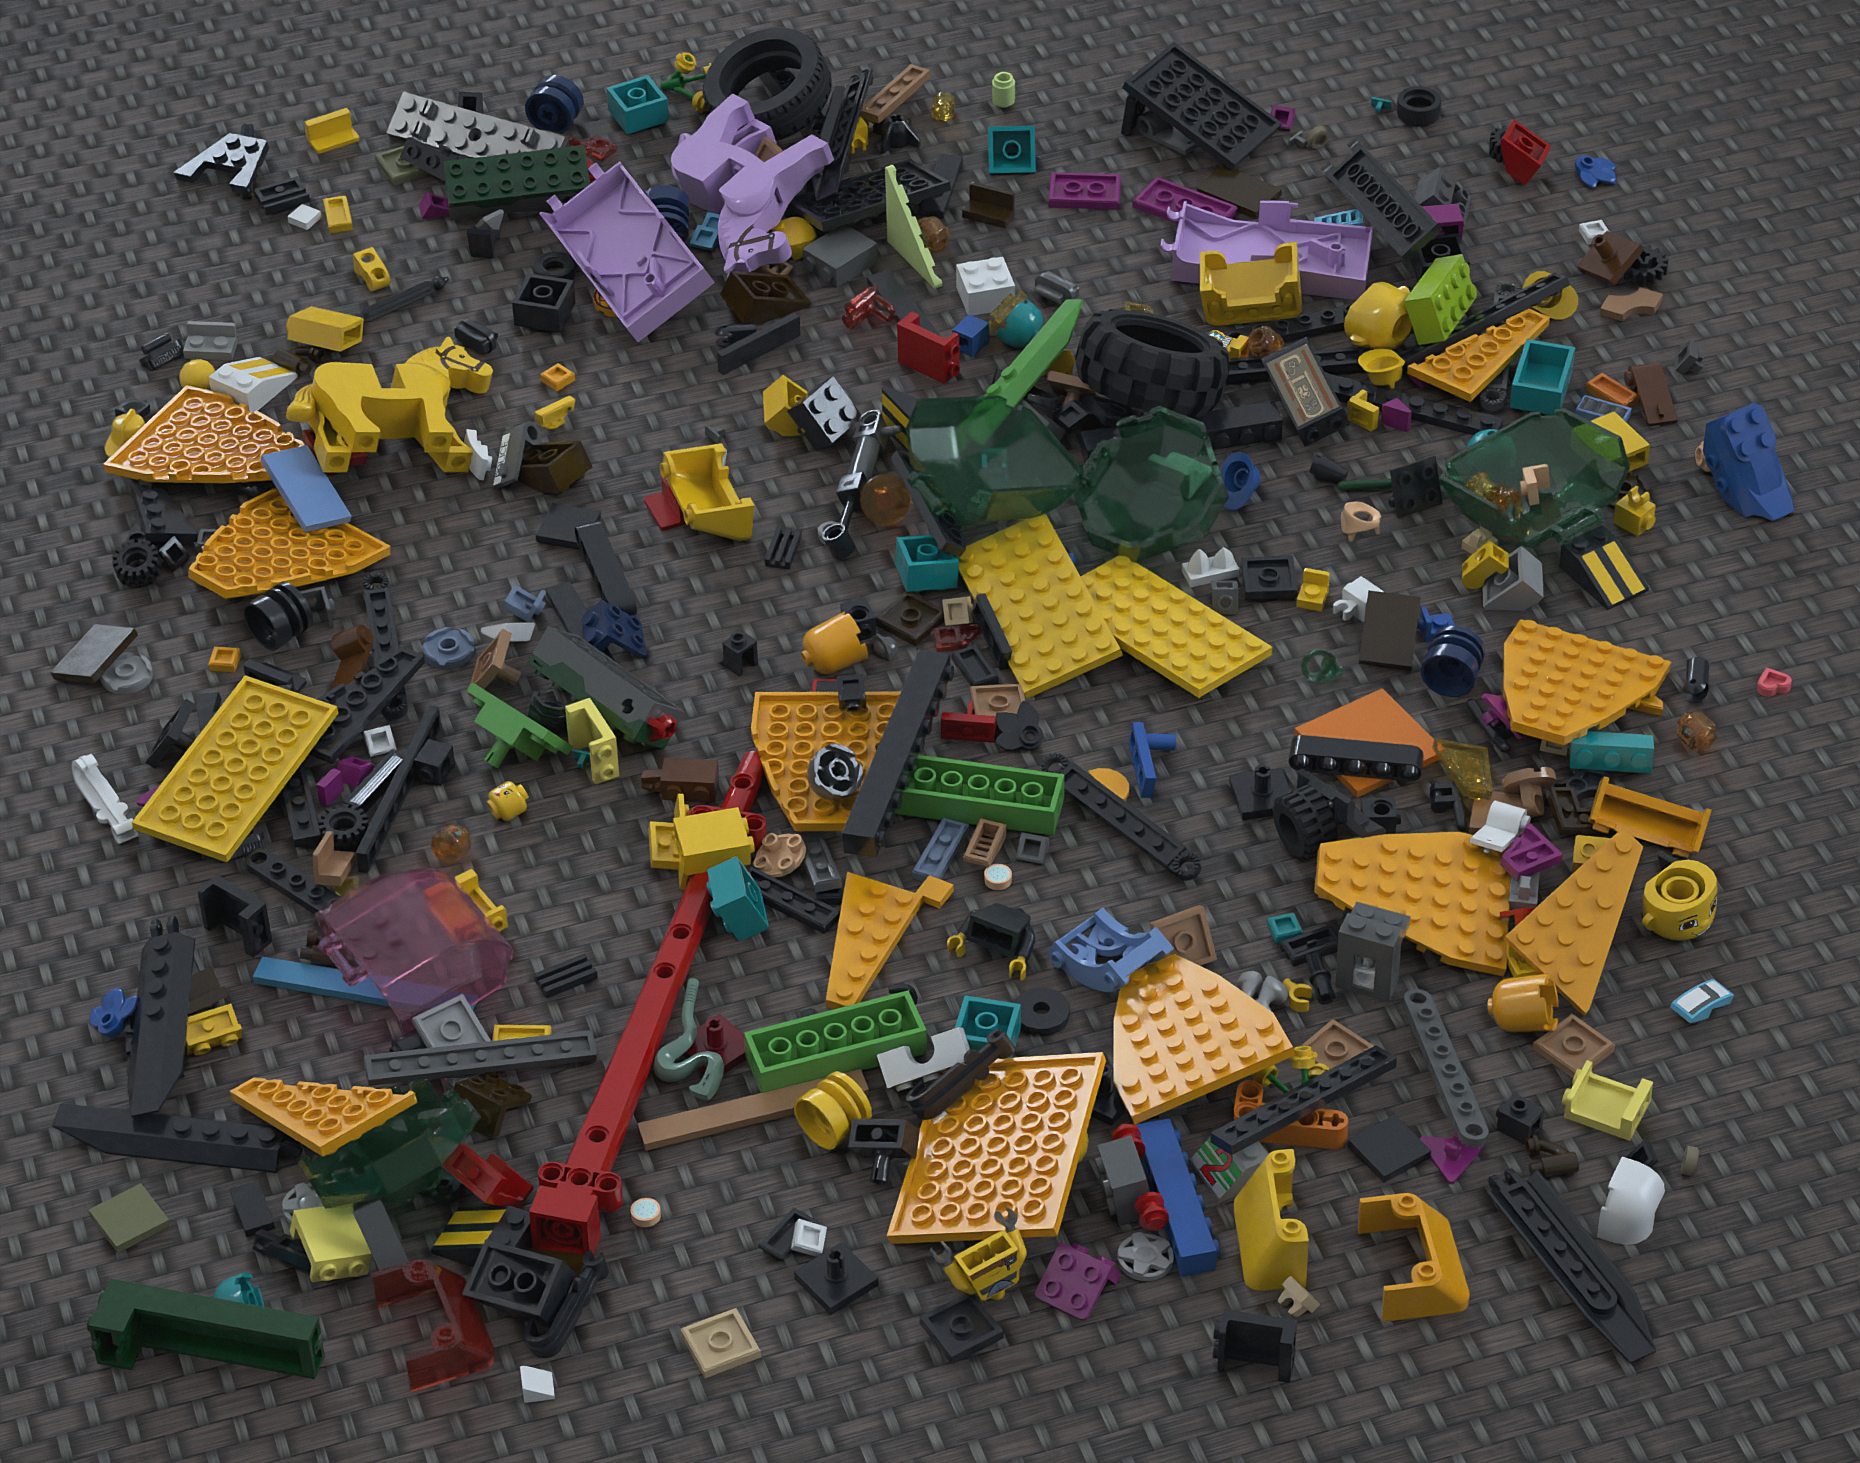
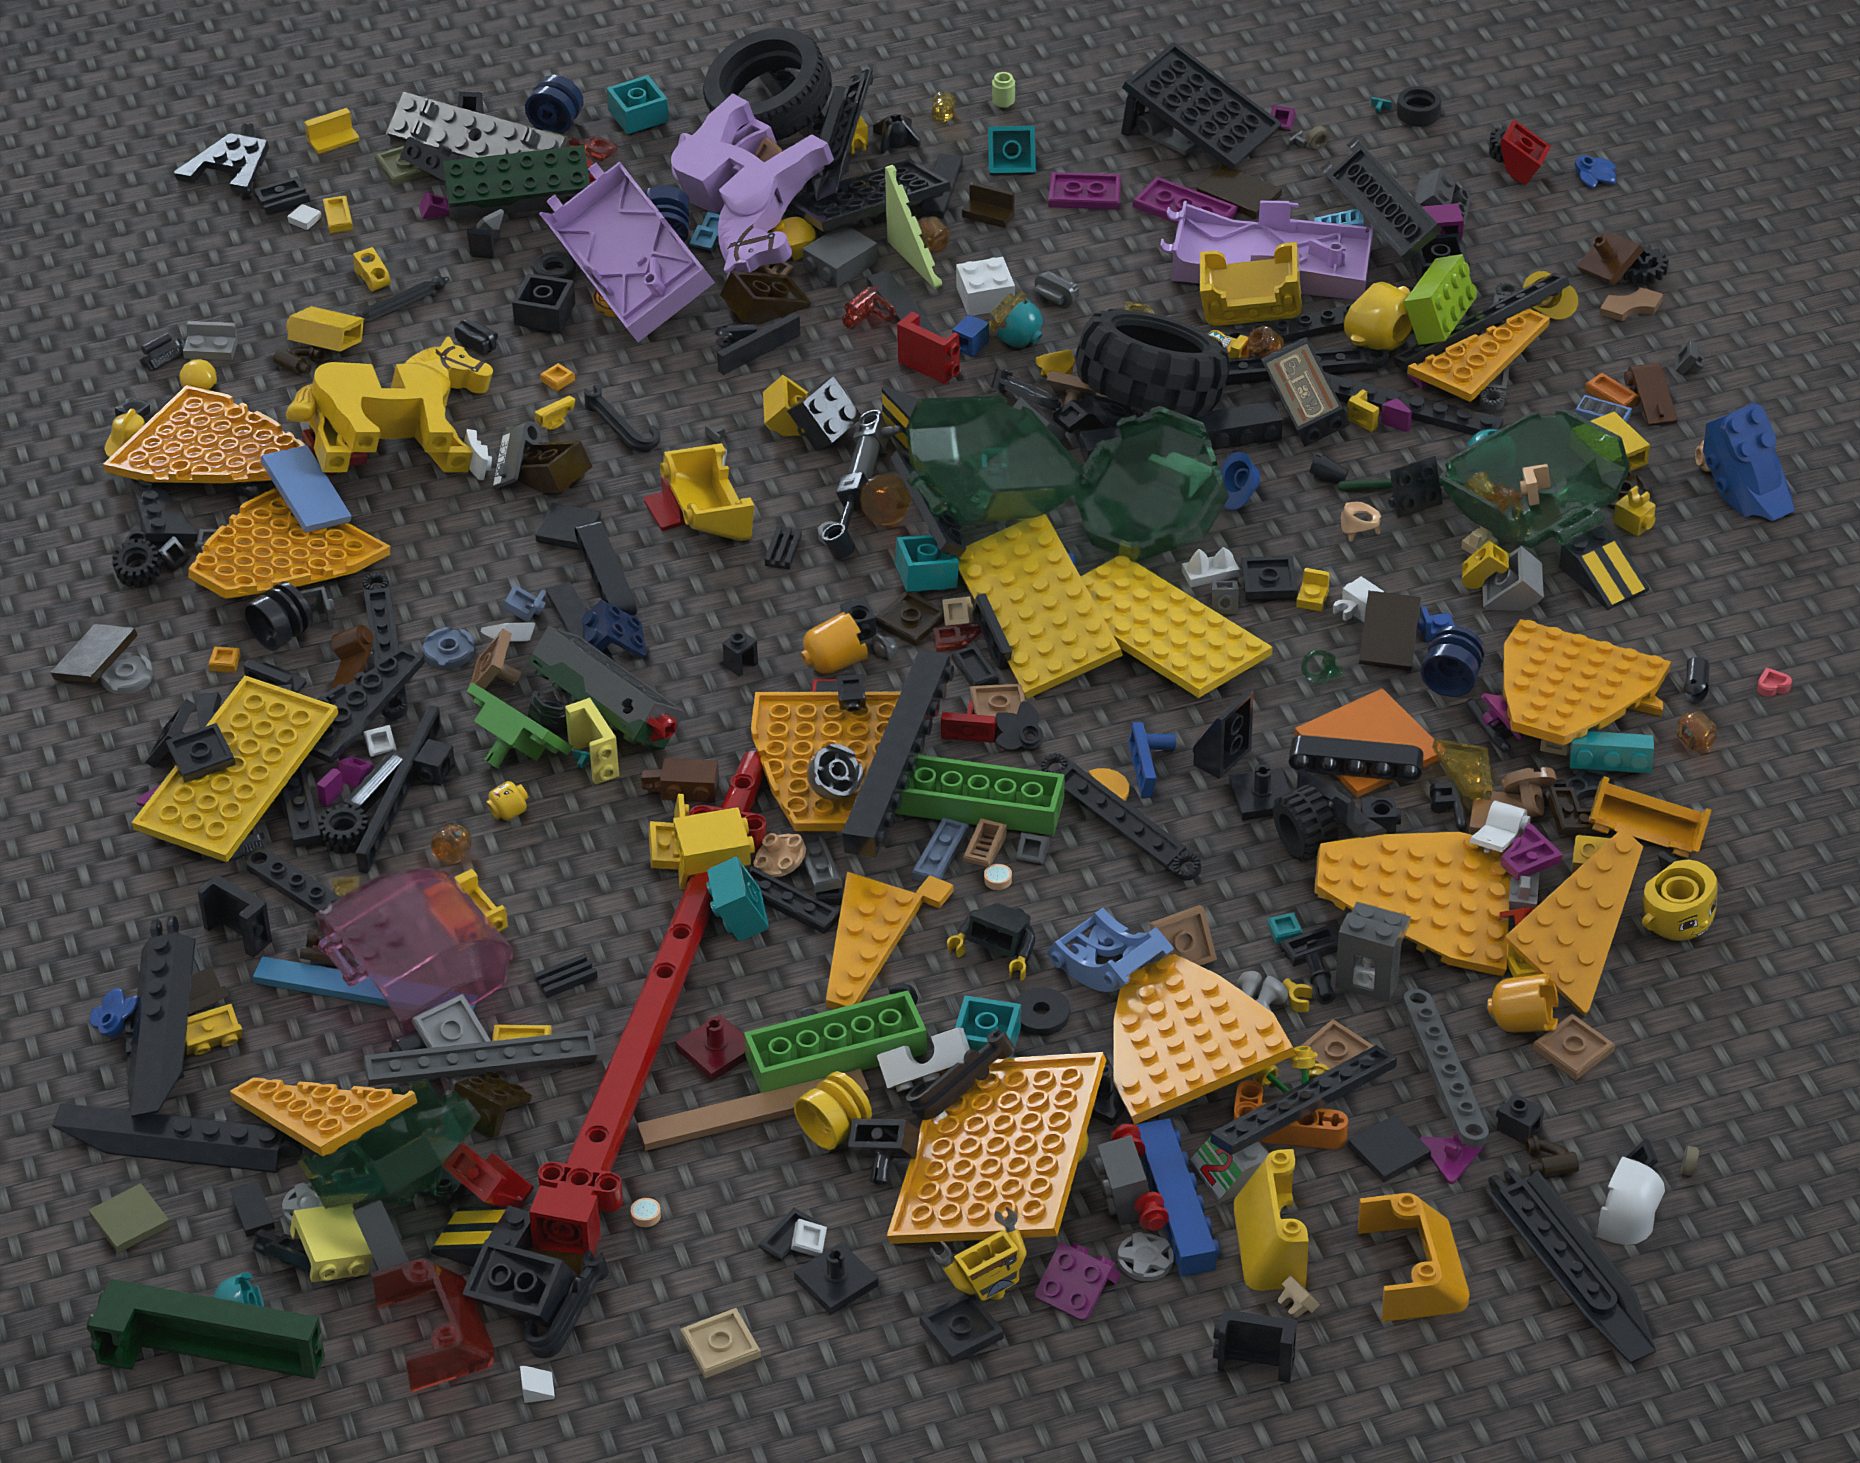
(102, 798): white piece -> none
(200, 752): none -> black tile
(251, 381): white slope -> none
(331, 866): medium nougat panel -> none
(597, 403): none -> black piece
(664, 1059): sand green animal -> none
(685, 64): plant -> none
(894, 94): medium nougat fence -> none
(1037, 355): bright green hinge -> none
(1226, 738): none -> black slope
(1382, 367): yellow piece -> none
(1542, 377): teal piece -> none
(1591, 229): white tile -> none
(1606, 1103): light yellow panel -> none
(1700, 1000): slope -> none

